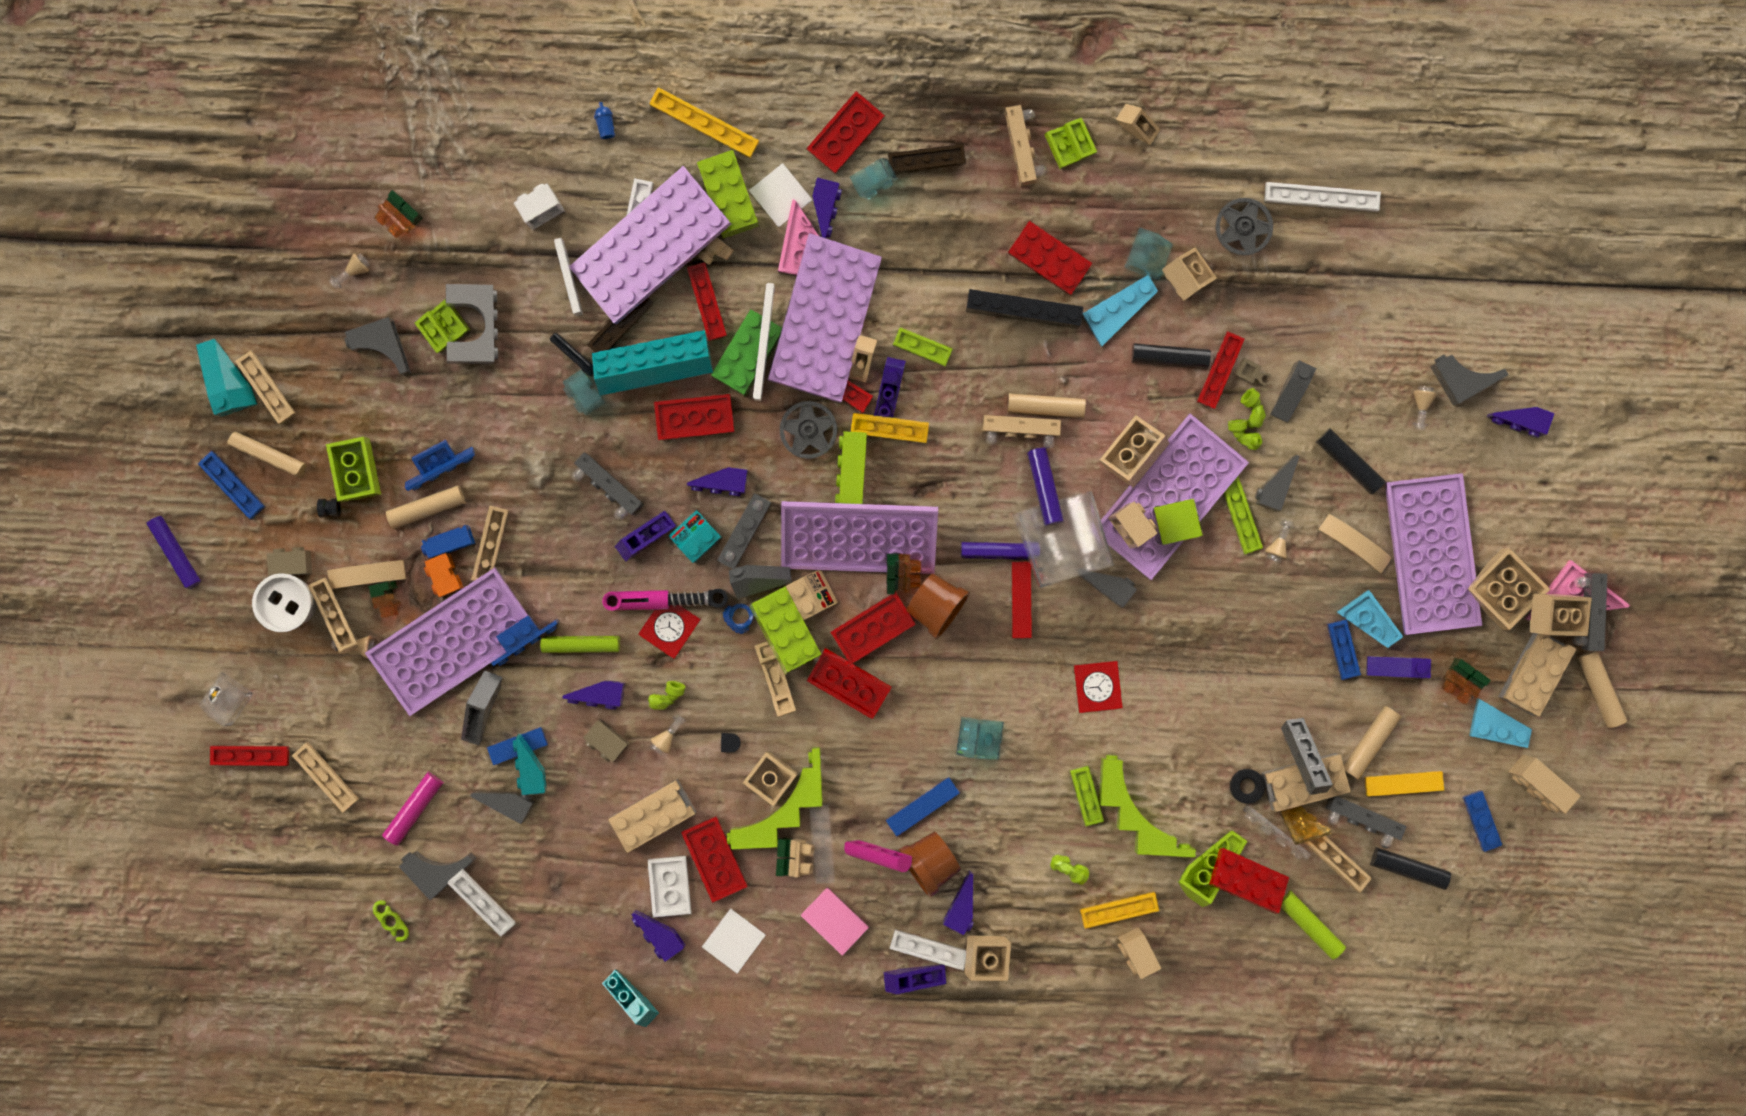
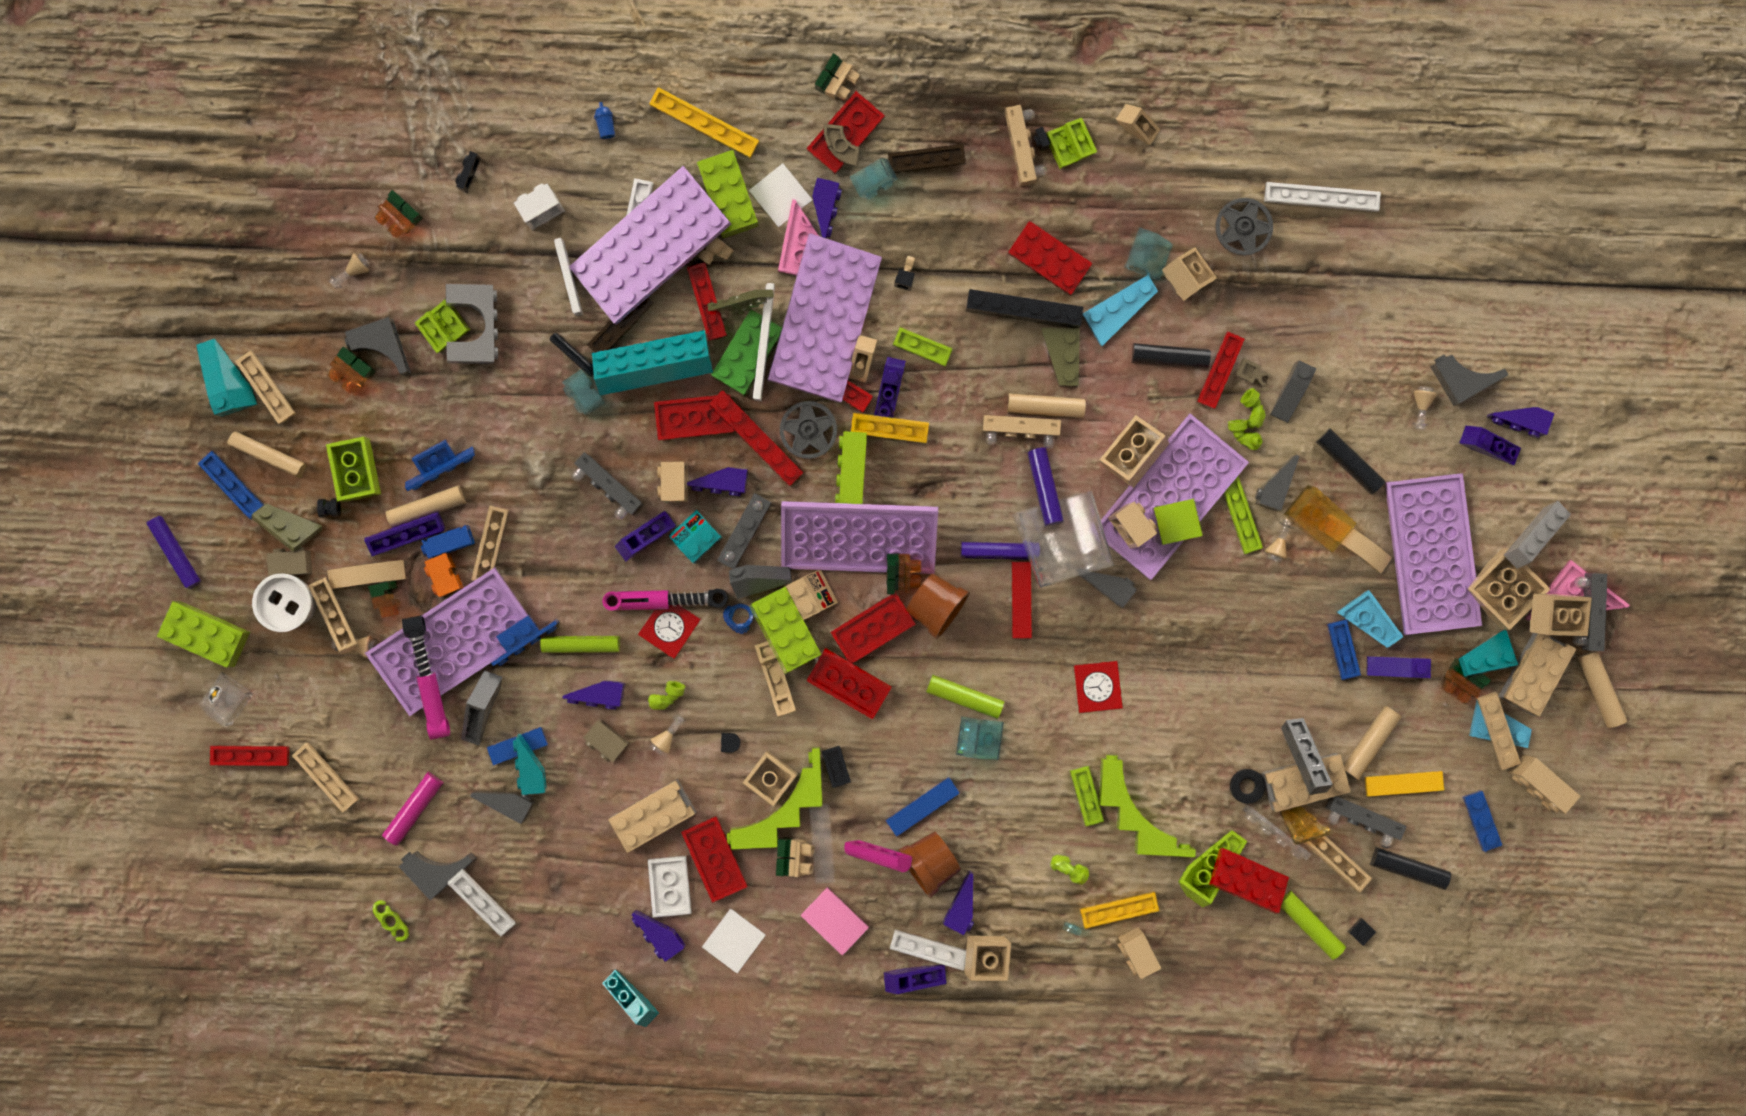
(203, 634): none -> lime brick
(285, 526): none -> olive wing
(352, 368): none -> hips
(404, 534): none -> dark purple brick
(437, 722): none -> piece
(470, 165): none -> black plate
(673, 482): none -> tan brick
(743, 302): none -> olive wing
(755, 438): none -> red plate
(834, 77): none -> tan hips
(836, 766): none -> black plate
(839, 146): none -> dark tan tile
(905, 277): none -> black piece
(965, 696): none -> lime brick
(1040, 139): none -> black plate
(1064, 354): none -> olive wing
(1072, 928): none -> clear light blue tile
(1320, 518): none -> clear yellow slope
(1361, 931): none -> black plate
(1489, 444): none -> dark purple slope
(1489, 656): none -> teal wing
(1498, 730): none -> tan plate
(1537, 534): none -> light grey brick

